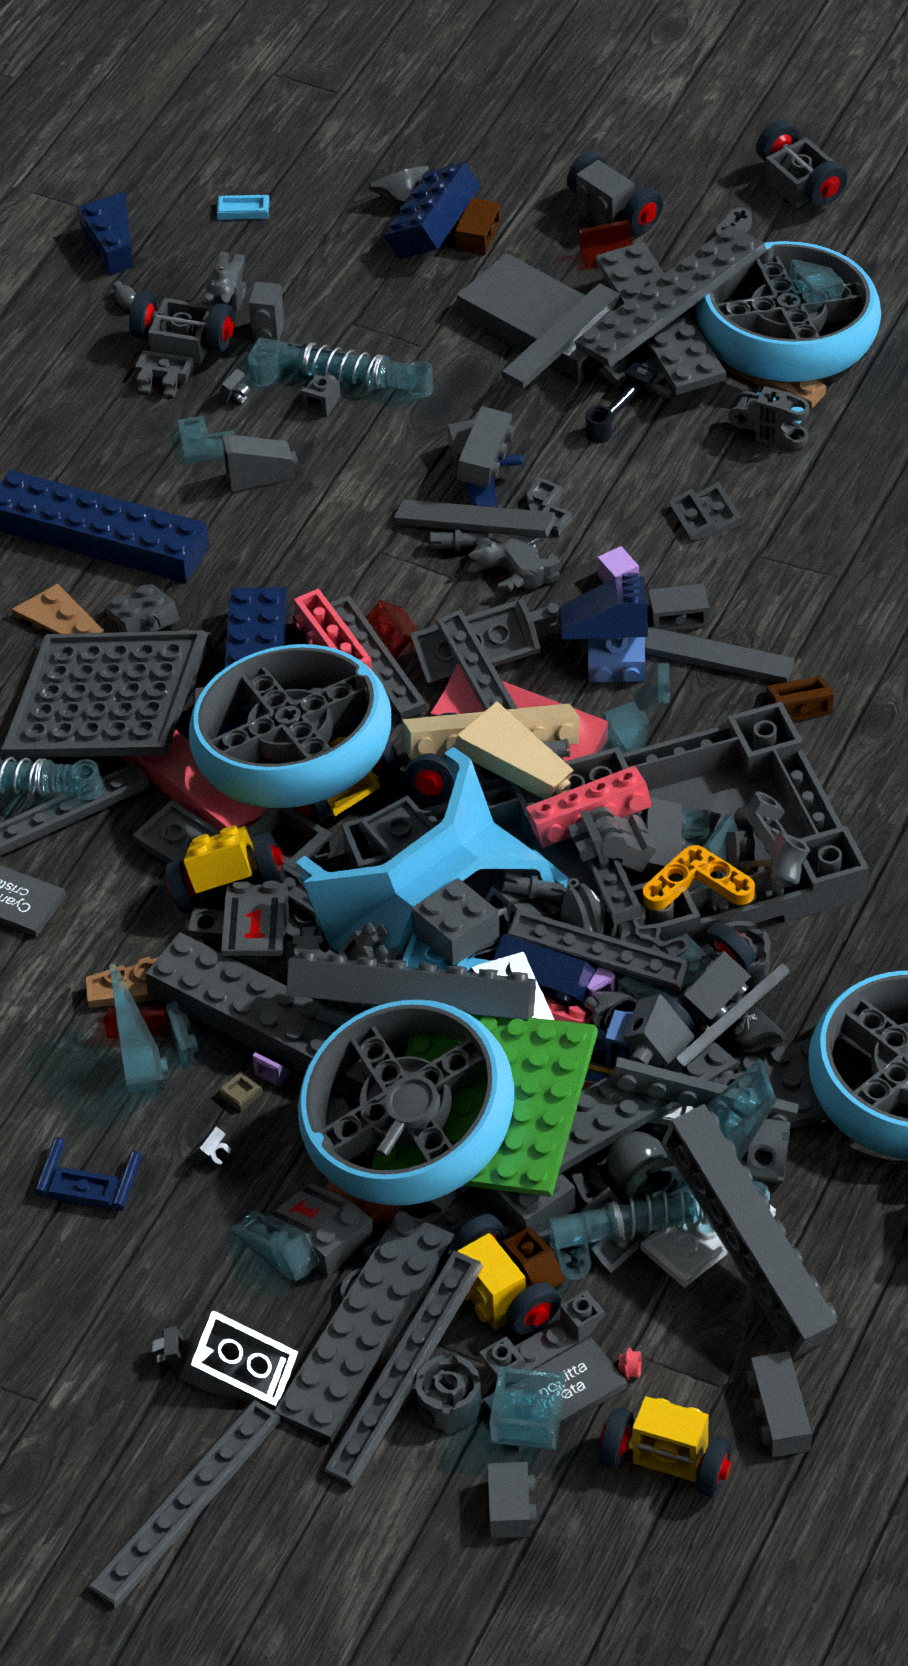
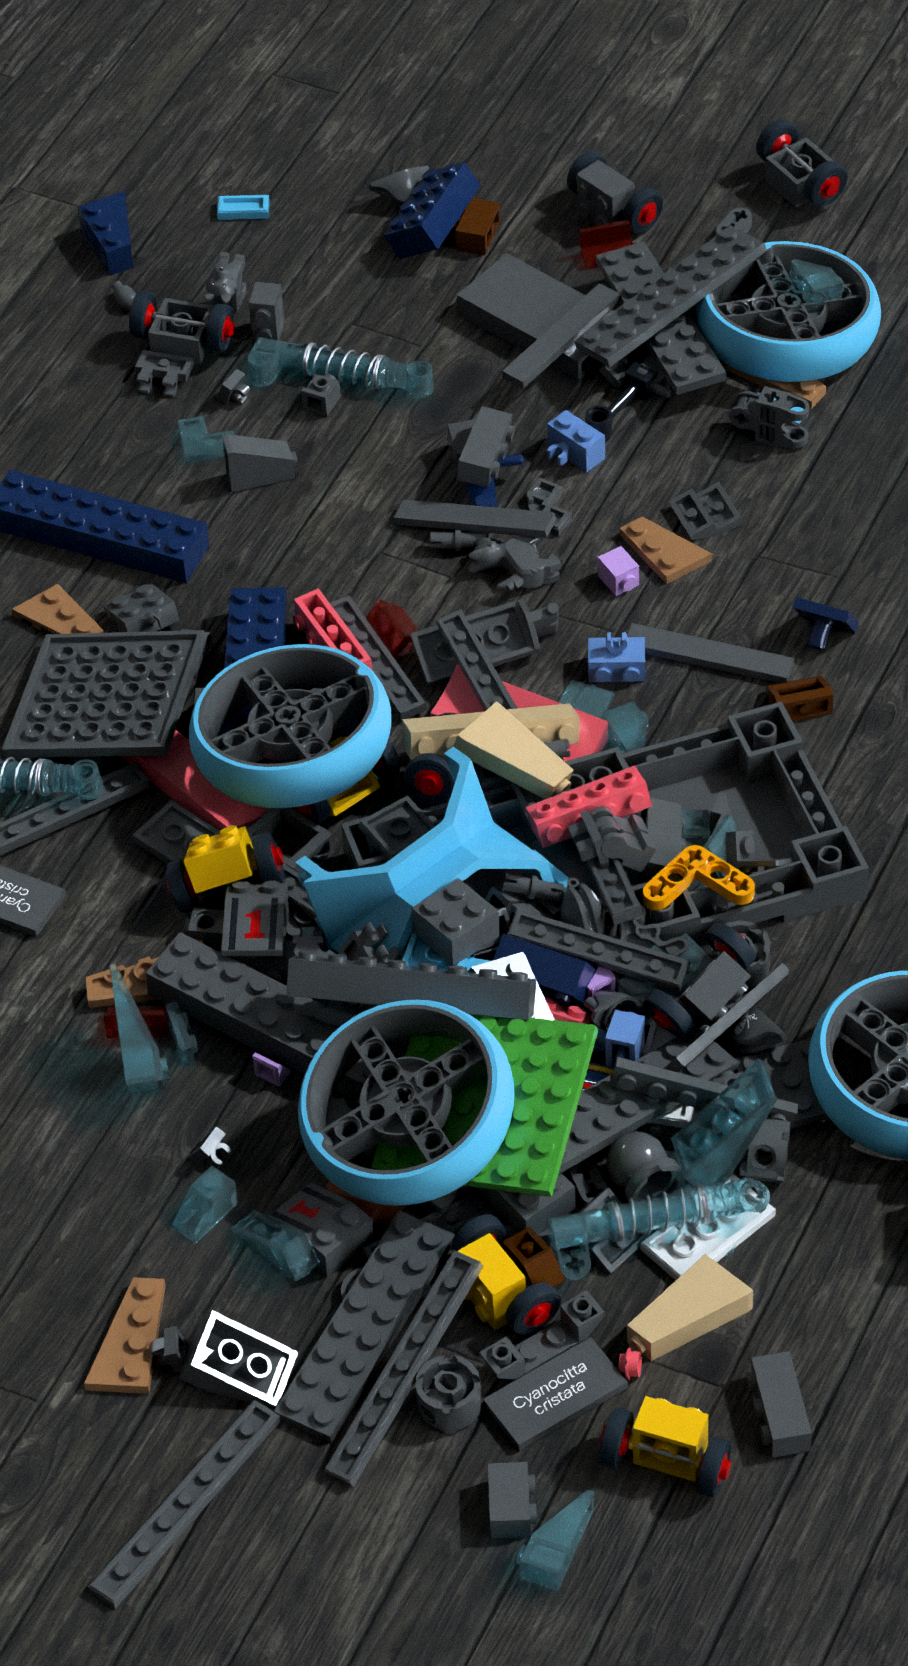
(85, 1186): dark blue plate -> none
(125, 1354): none -> medium nougat wing
(205, 1204): none -> clear light blue slope
(240, 1091): dark tan tile -> none
(411, 1105): dark grey piece -> none
(527, 1408): clear light blue brick -> none
(555, 1543): none -> clear light blue slope
(575, 442): none -> medium blue brick
(587, 698): none -> clear light blue piece
(608, 610): dark blue slope -> none
(656, 1032): dark grey torso -> none
(663, 550): none -> medium nougat wing
(663, 682): clear light blue tile -> none
(679, 607): dark grey brick -> none
(689, 1308): none -> tan slope
(749, 1231): dark grey brick -> none
(787, 852): dark grey plate -> none
(824, 619): none -> dark blue tile

